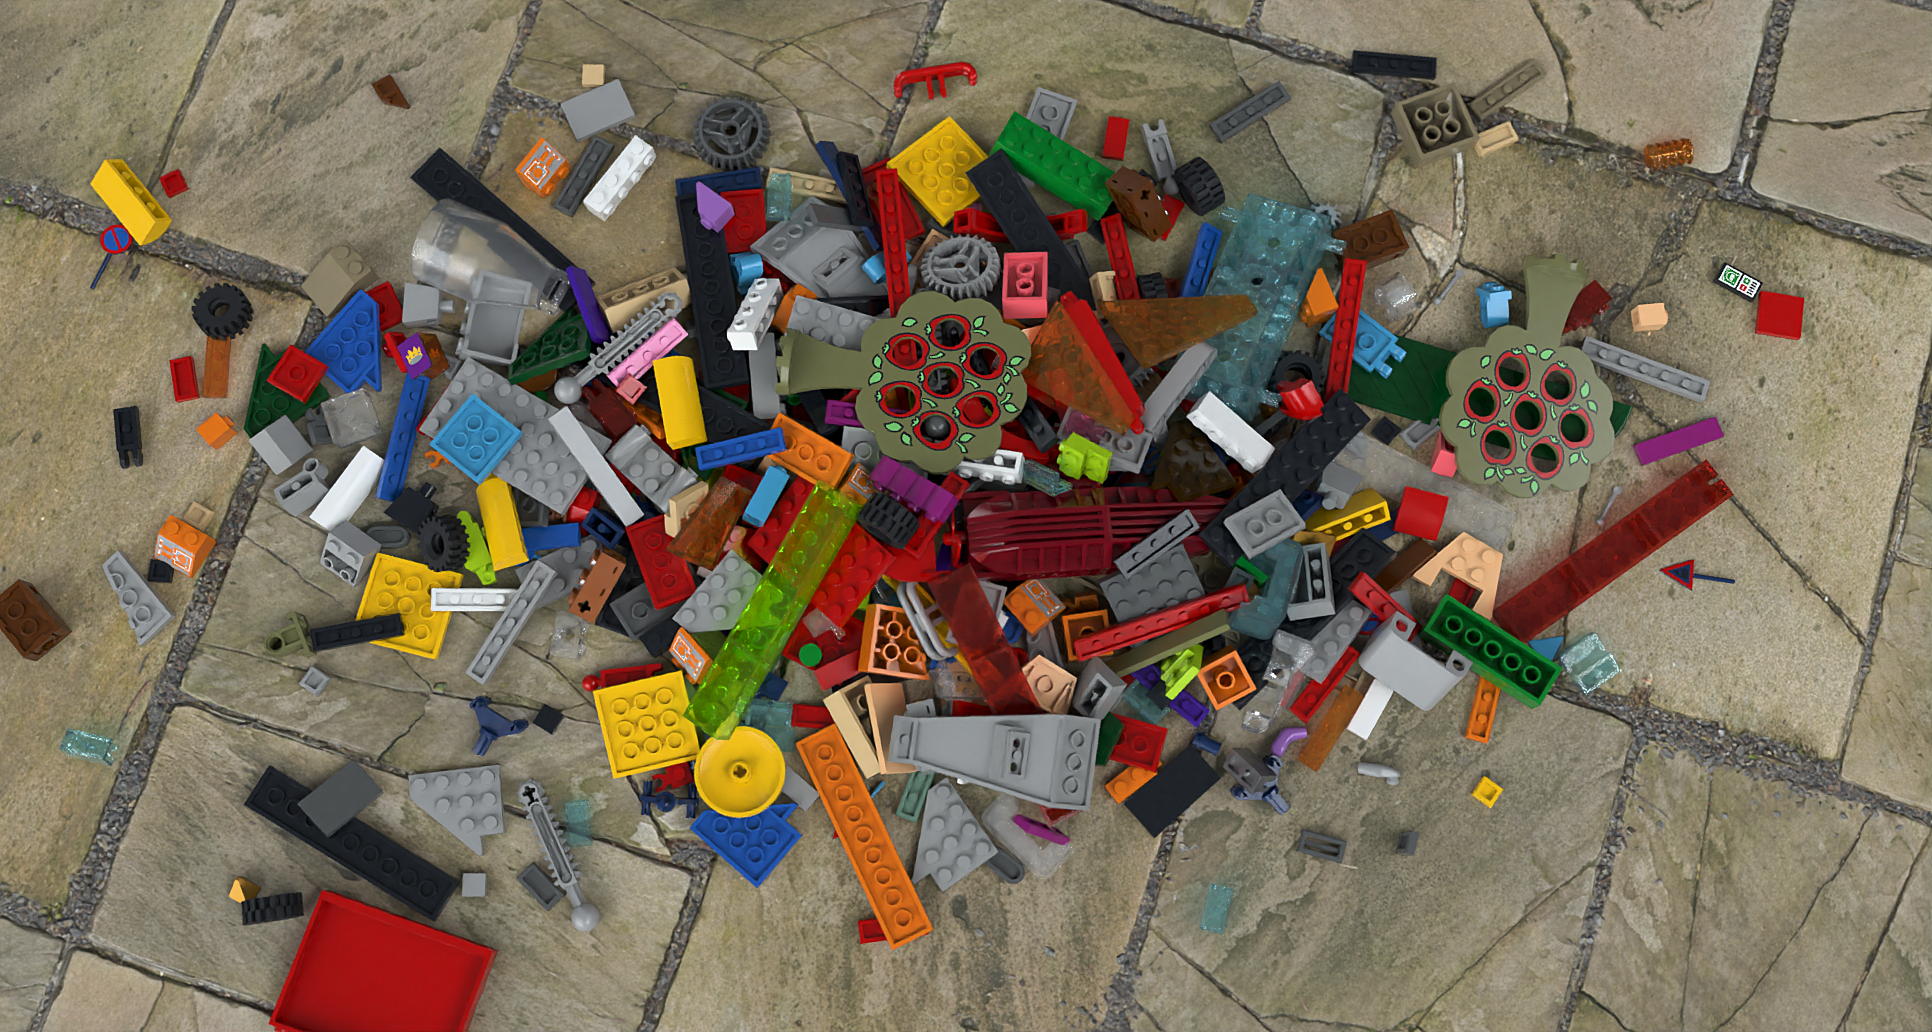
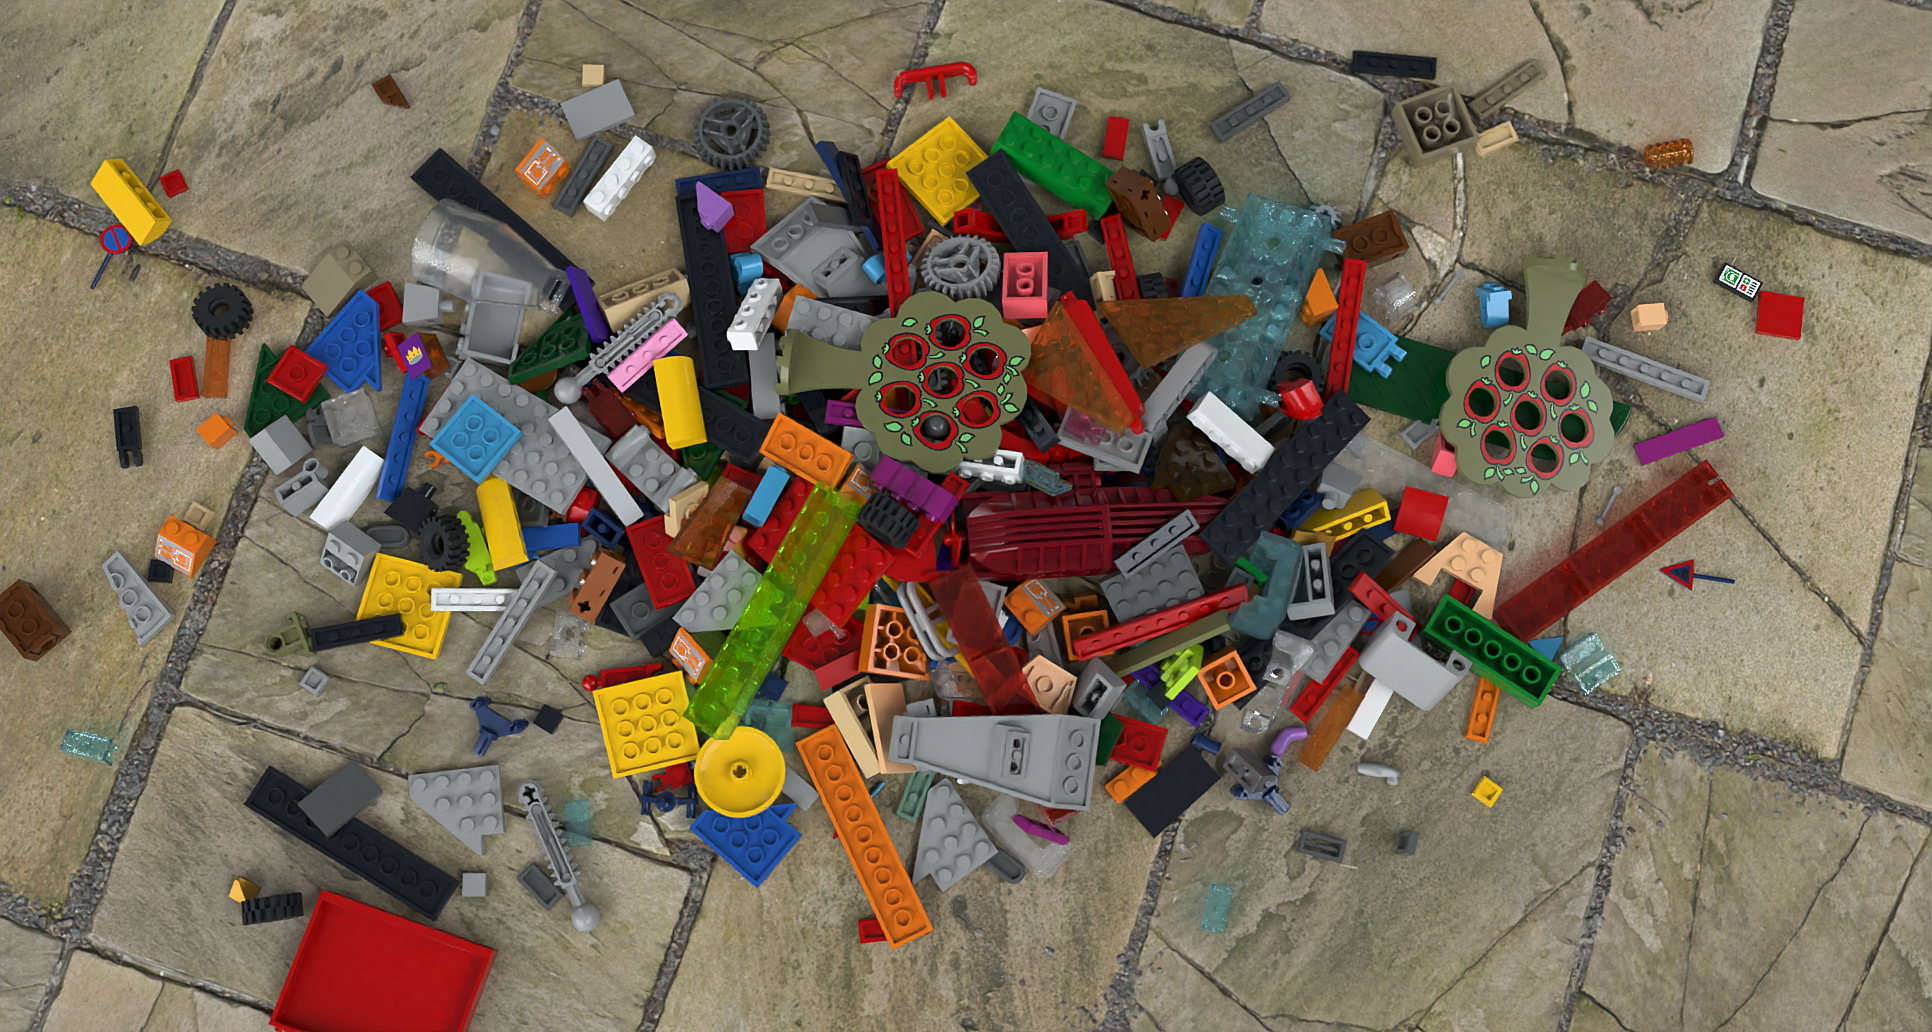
(630, 388): tile -> none
(741, 449): blue plate -> none
(779, 197): clear light blue hinge -> none
(810, 655): green tile -> none
(1083, 457): lime plate -> none
(1264, 523): light grey plate -> none
(1385, 431): black tile -> none

